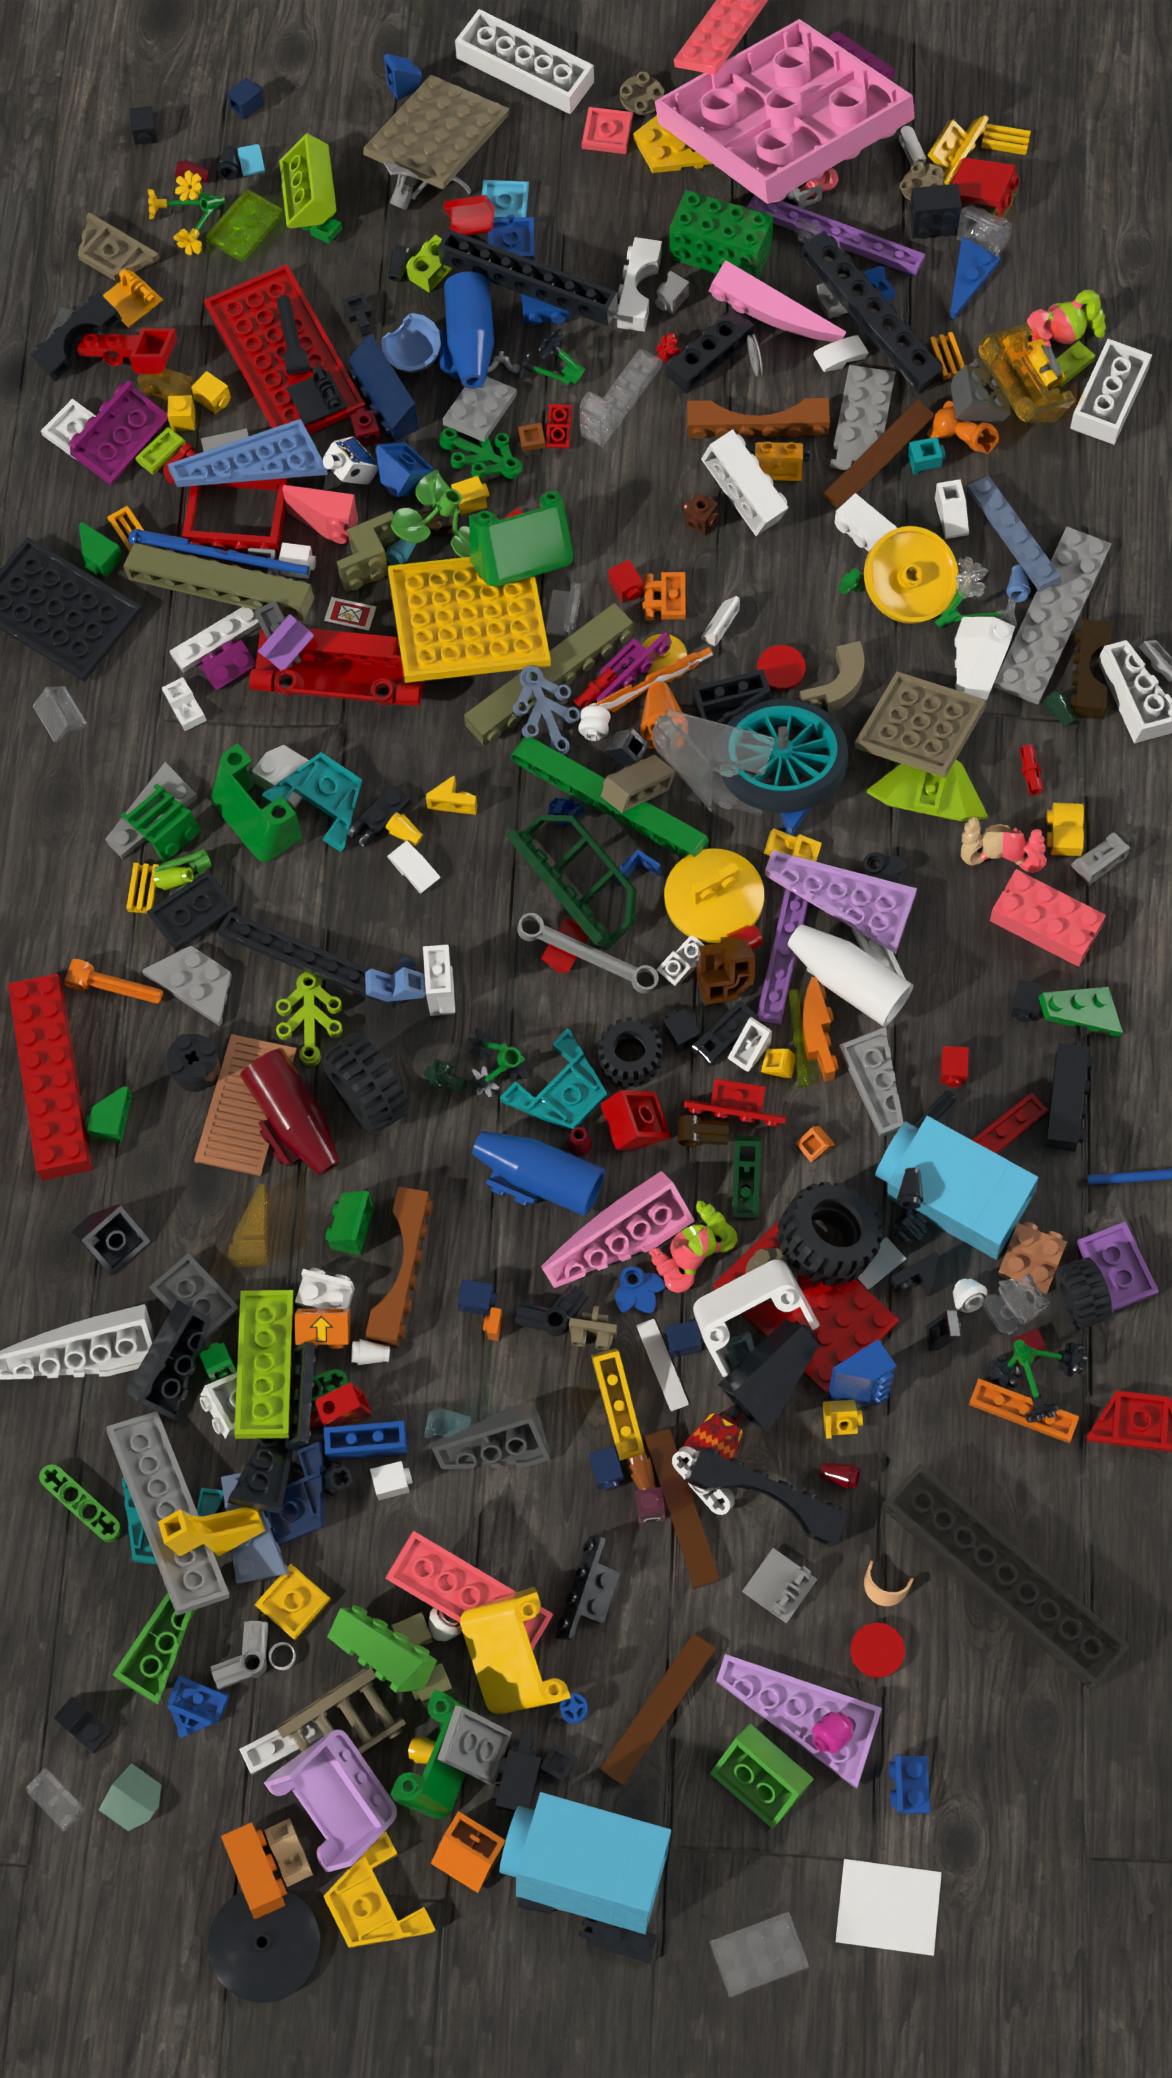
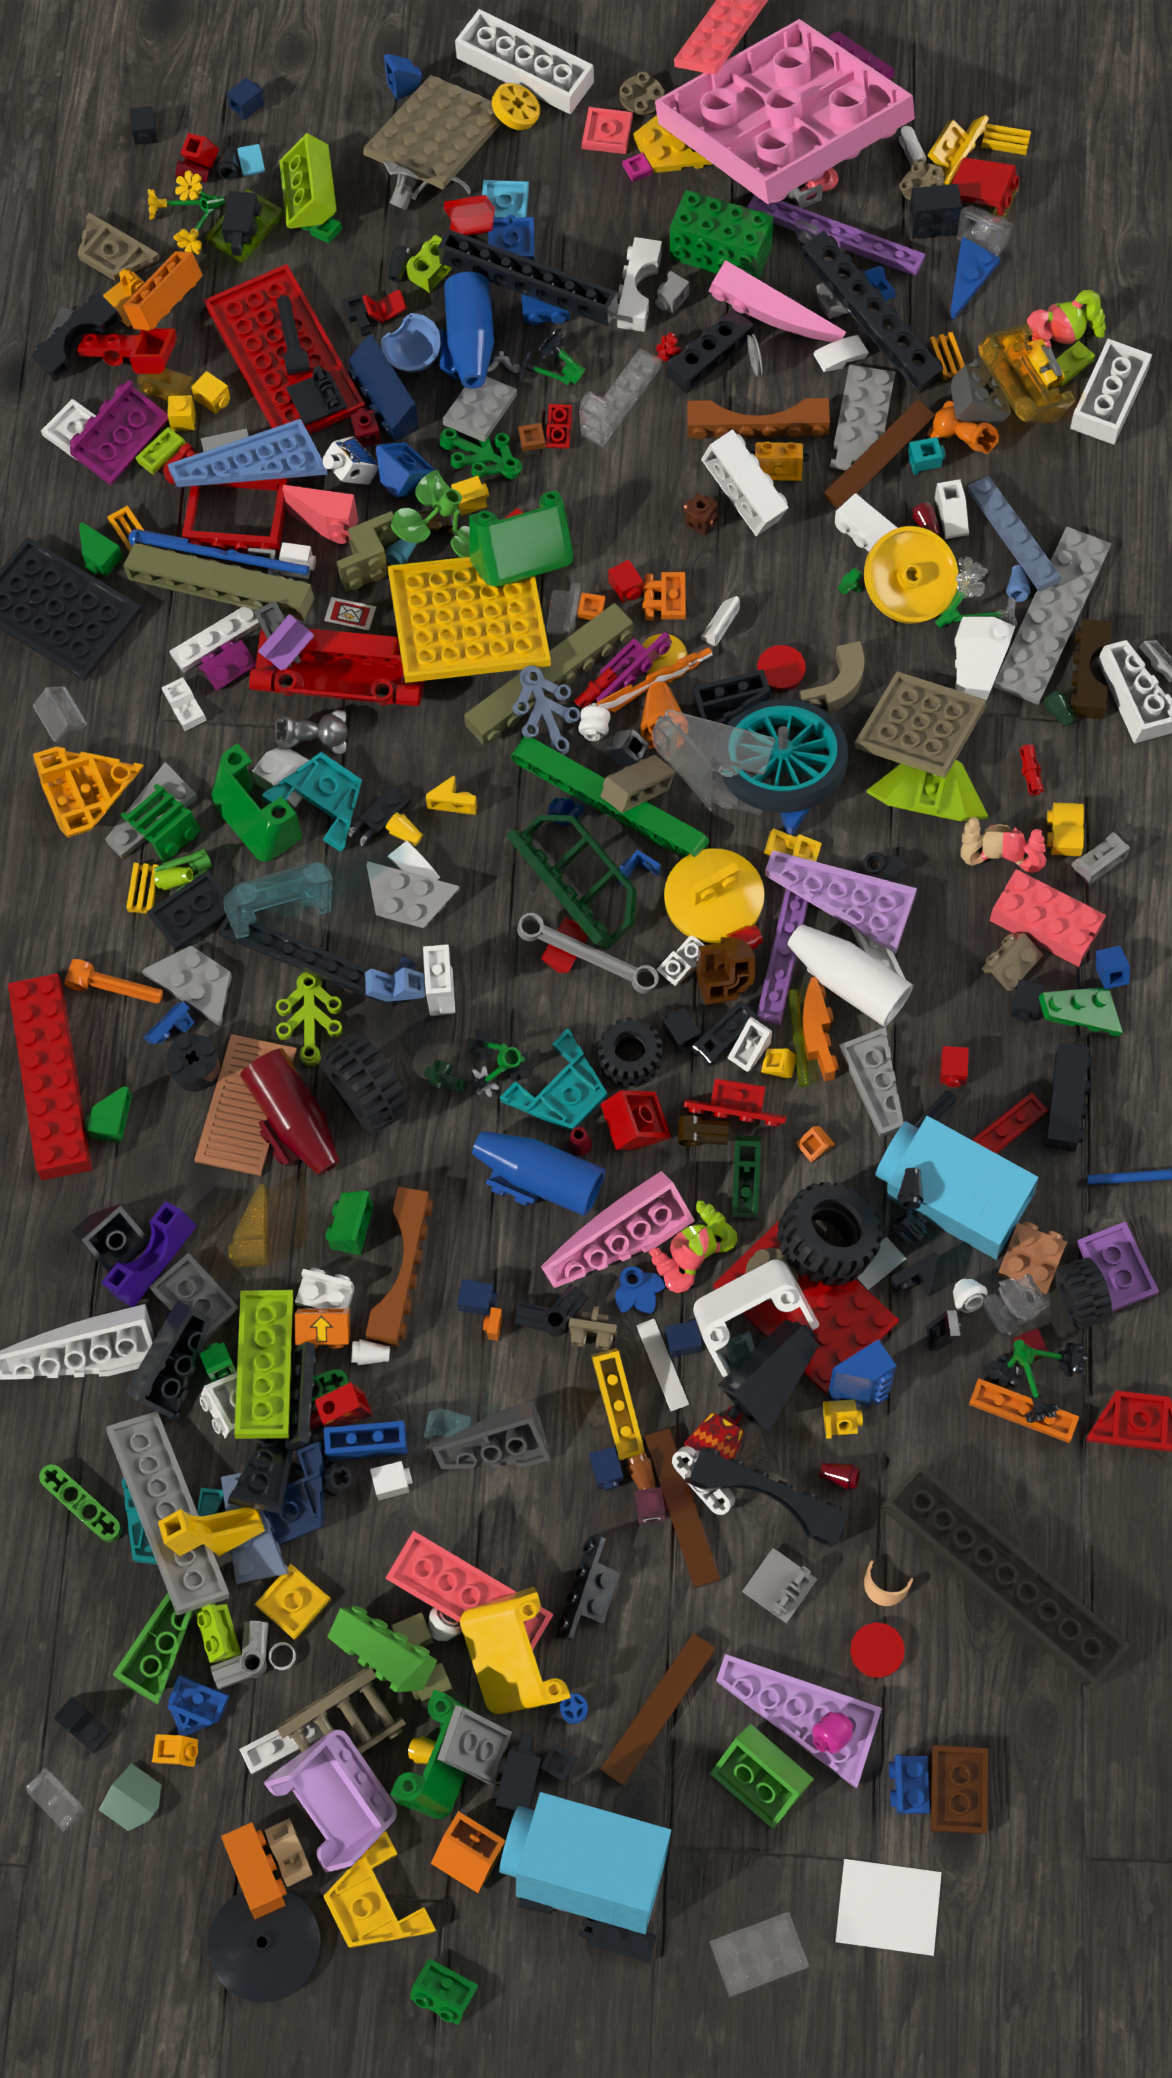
(81, 786): none -> light orange wedge
(163, 290): none -> orange brick
(168, 1233): none -> dark purple arch
(175, 1017): none -> blue hinge
(175, 1750): none -> light orange bracket
(199, 151): none -> red brick
(217, 1632): none -> lime bracket
(240, 220): none -> black hinge
(307, 882): none -> clear light blue windscreen
(330, 731): none -> flat silver animal
(386, 307): none -> red bracket
(407, 895): none -> light grey wing
(443, 1991): none -> green bracket
(523, 112): none -> yellow wheel
(590, 606): none -> orange plate
(637, 167): none -> dark pink tile
(926, 517): none -> dark red cone
(959, 1790): none -> reddish brown plate
(1012, 960): none -> dark tan bracket
(1112, 967): none -> blue brick

